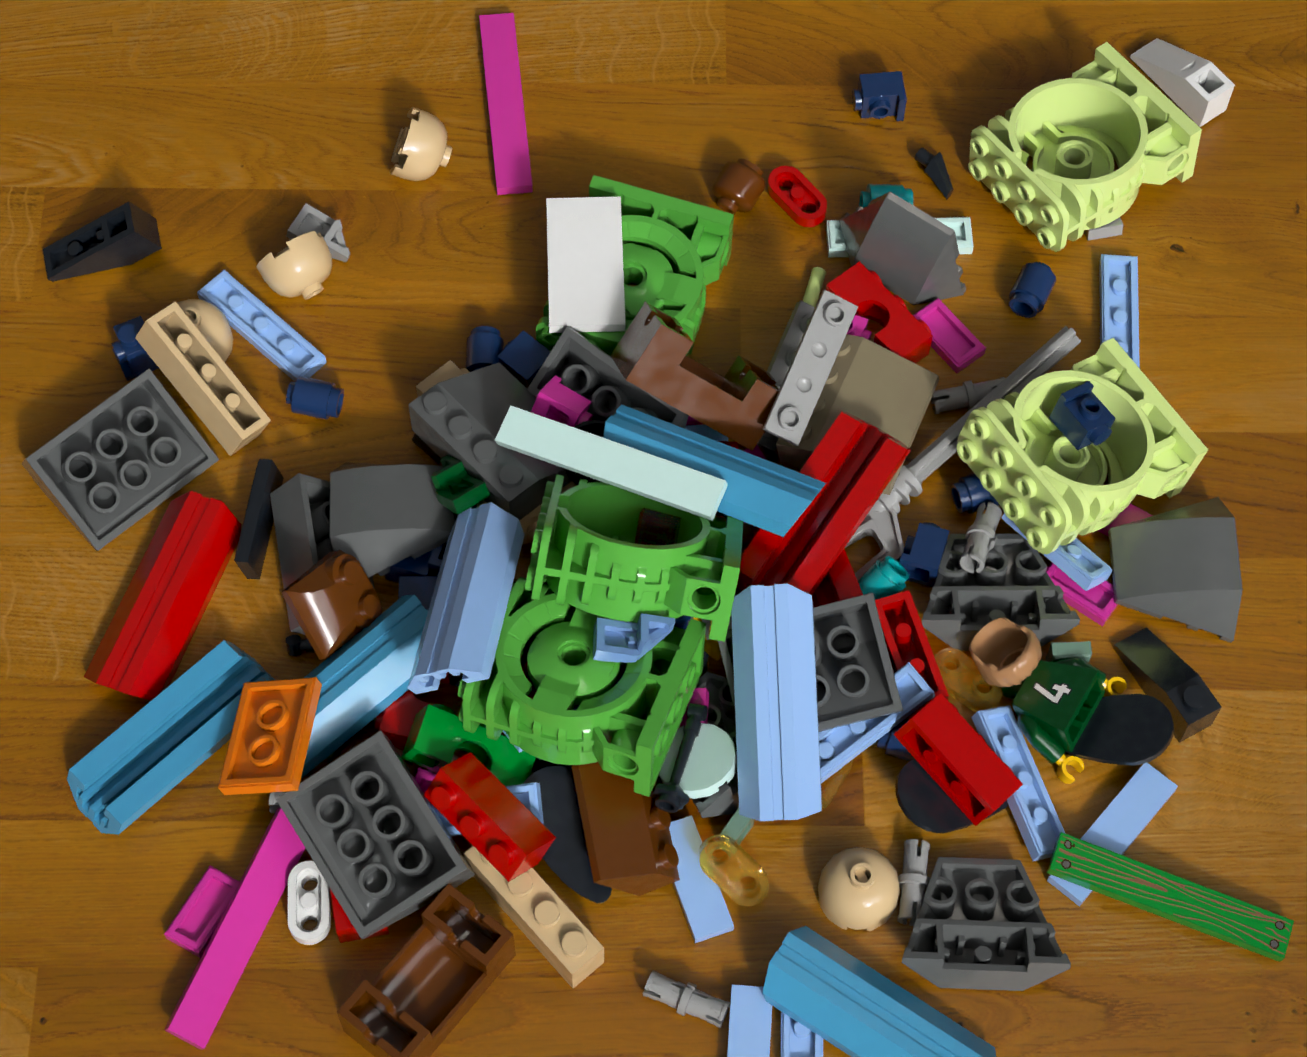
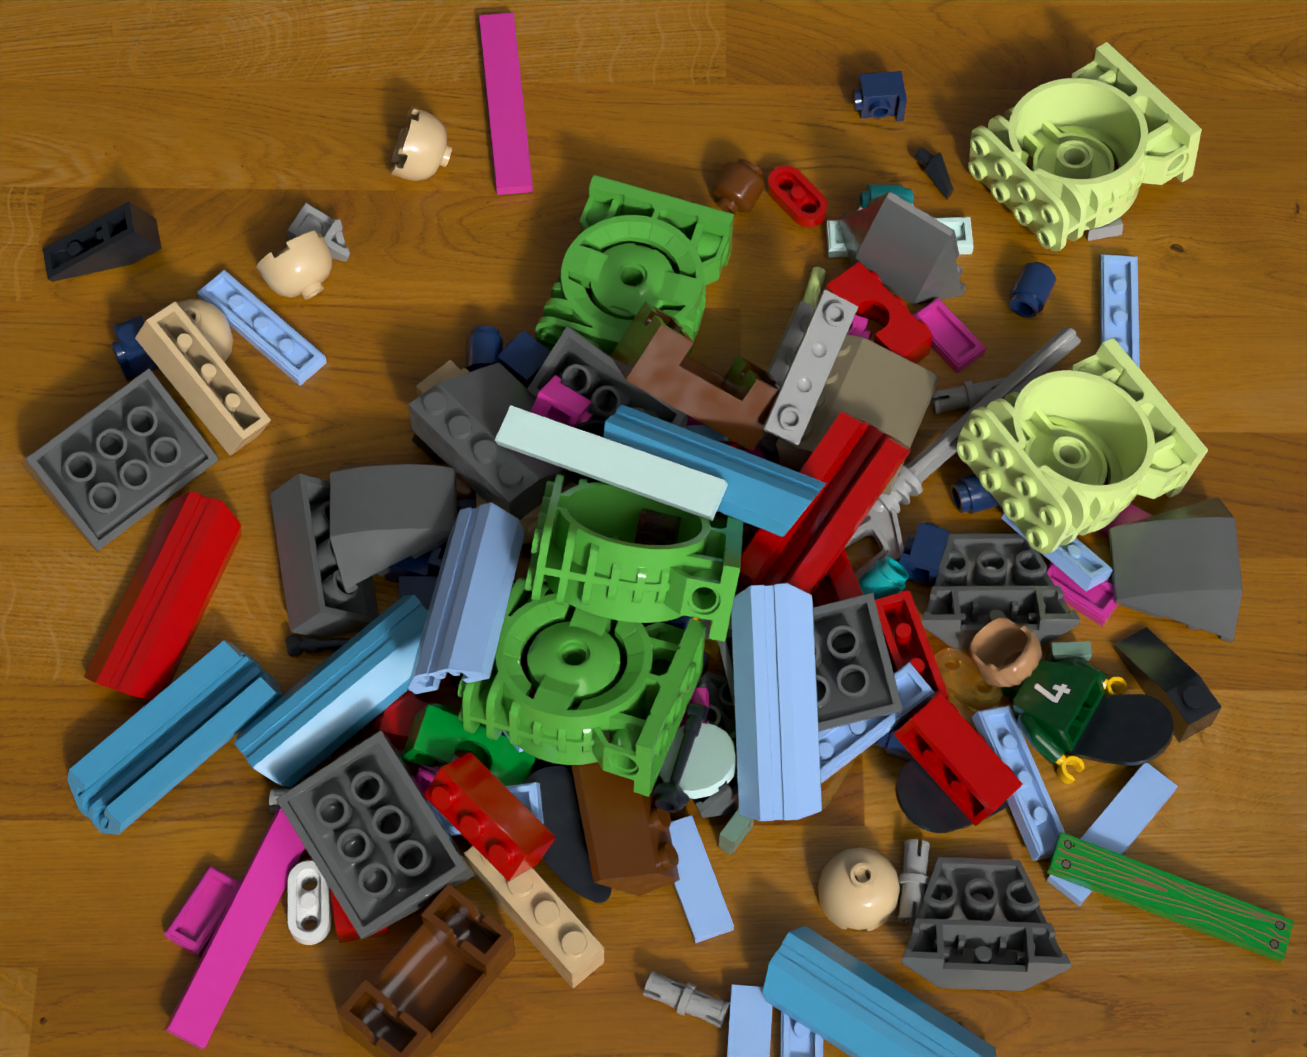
(258, 520): black tile -> none
(270, 736): orange tile -> none
(315, 398): dark blue brick -> none
(333, 602): reddish brown slope -> none
(456, 488): dark green slope -> none
(585, 264): white tile -> none
(627, 640): medium blue slope -> none
(732, 868): clear yellow plate -> none
(980, 537): light grey pin -> none
(1082, 417): dark blue brick -> none
(1187, 79): white slope -> none

